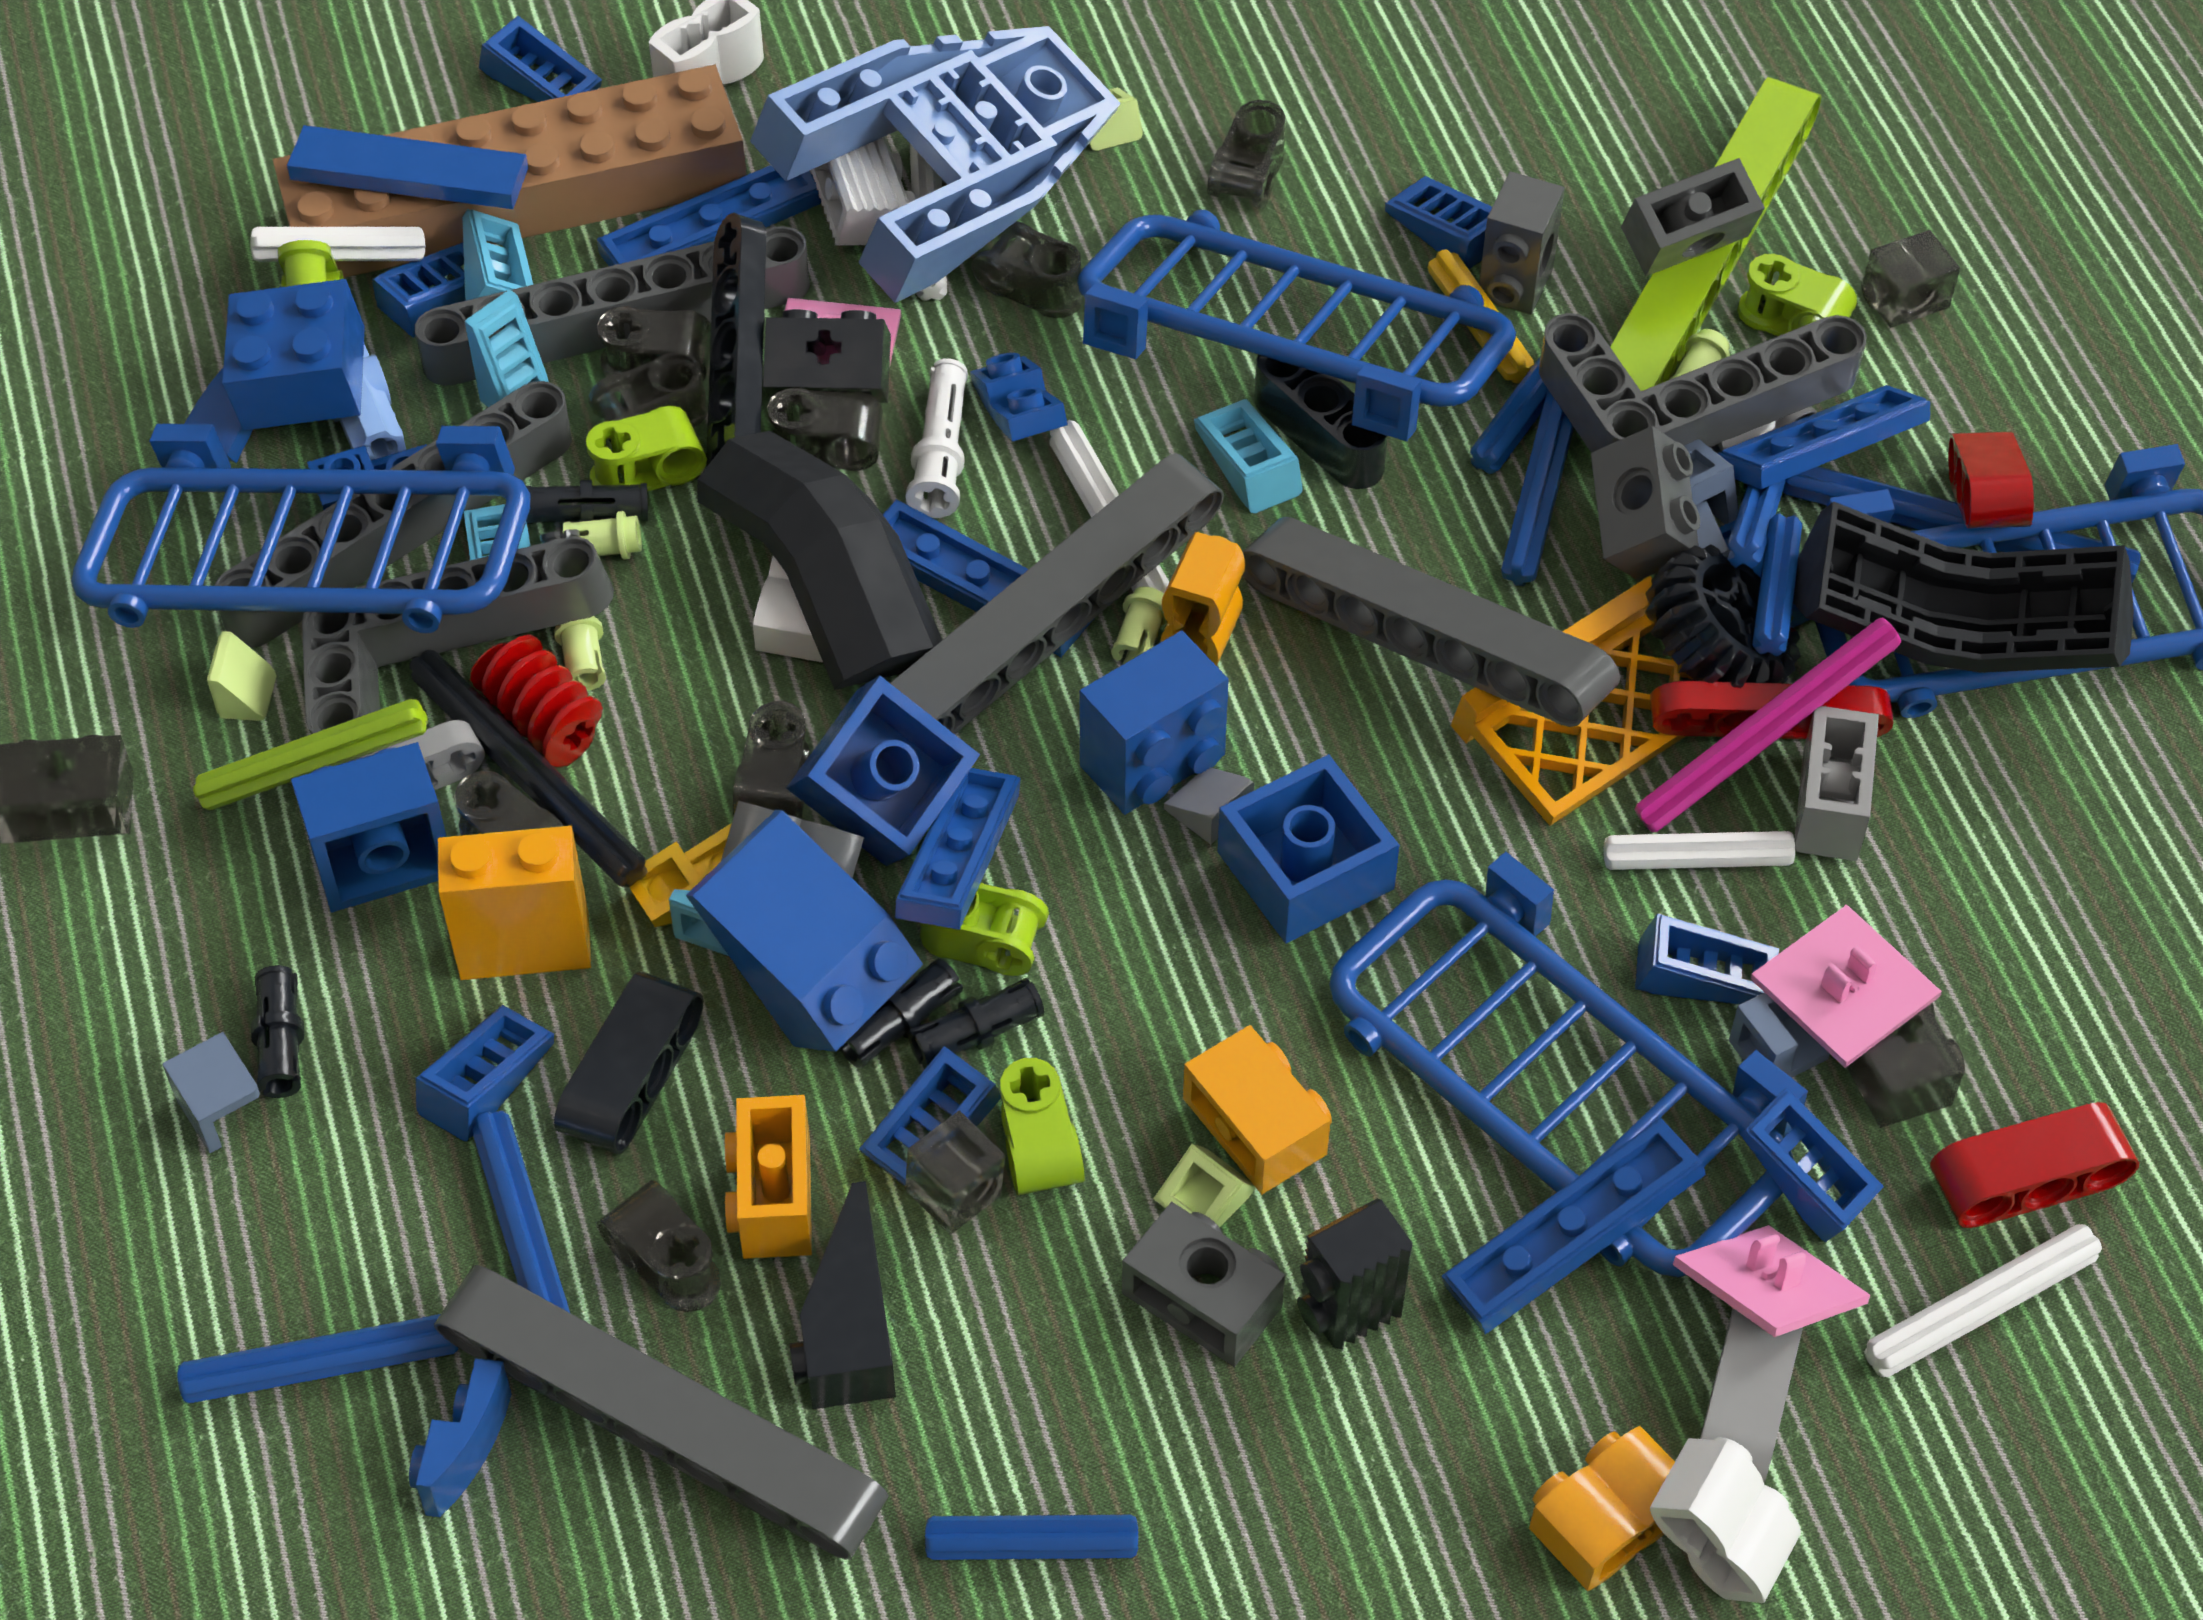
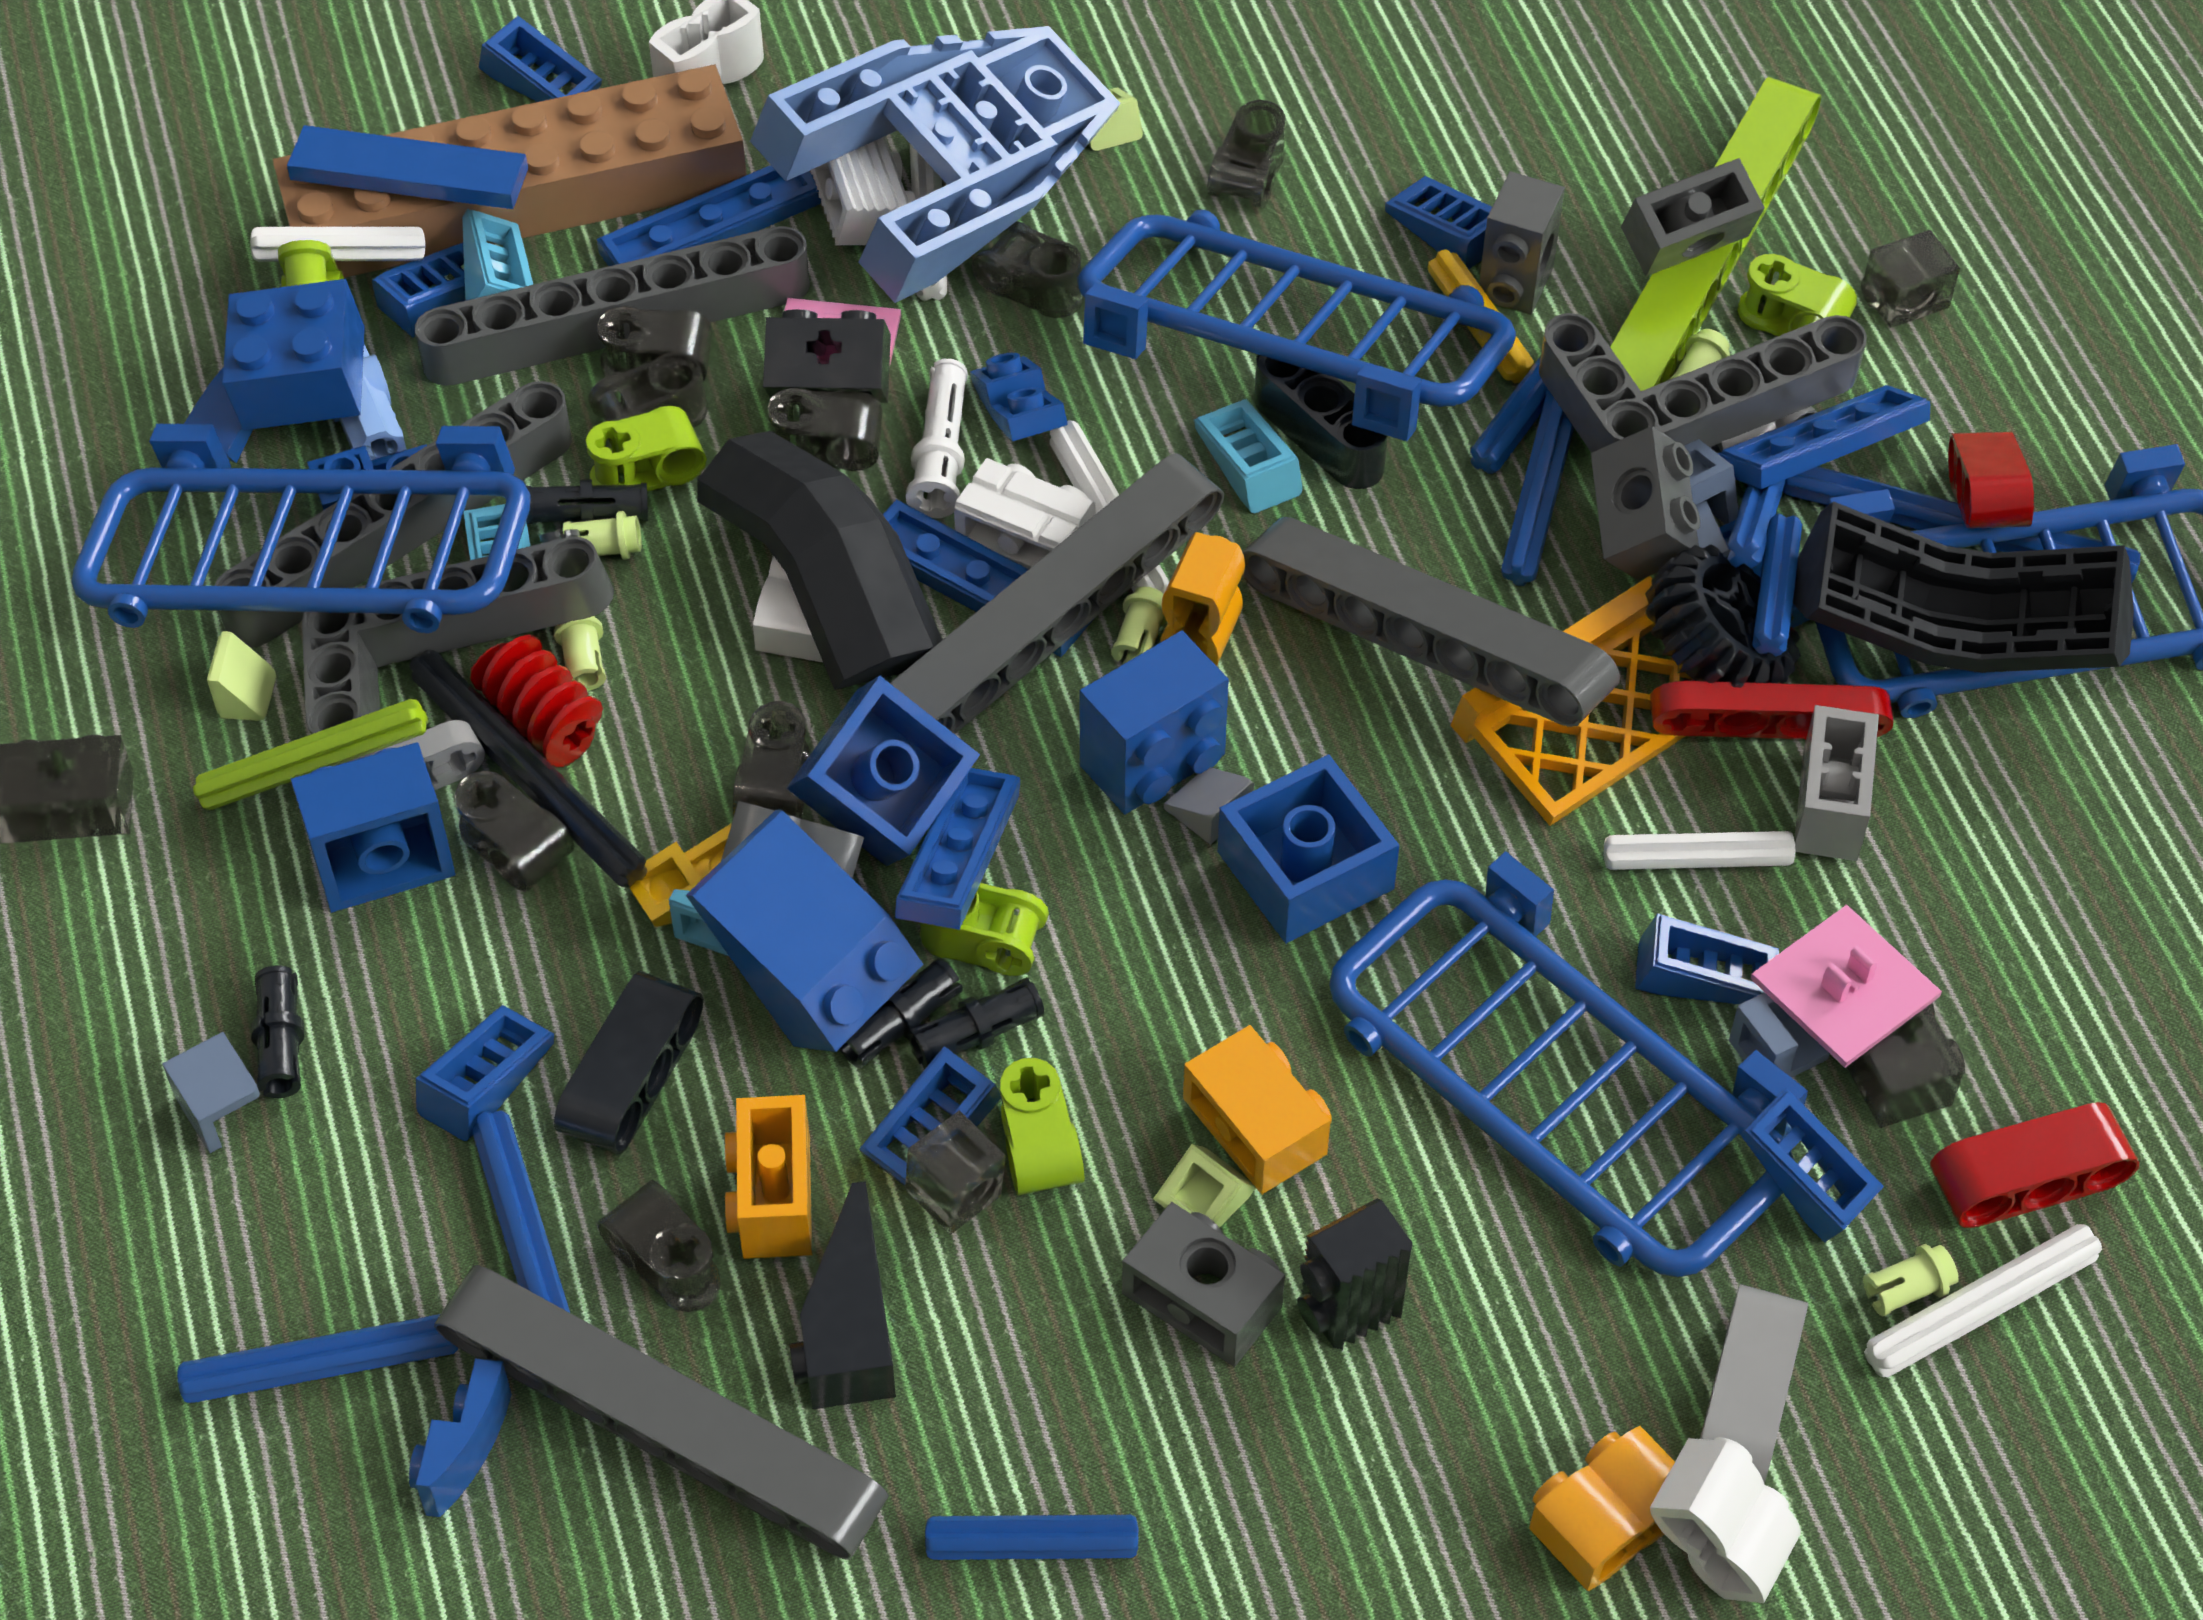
(508, 357): medium azure slope -> none
(514, 902): light orange brick -> none
(736, 332): black beam -> none
(1019, 512): none -> white brick
(1573, 1225): blue tile -> none
(1767, 725): dark pink axle -> none
(1771, 1280): bright pink piece -> none
(1912, 1279): none -> yellowish green pin

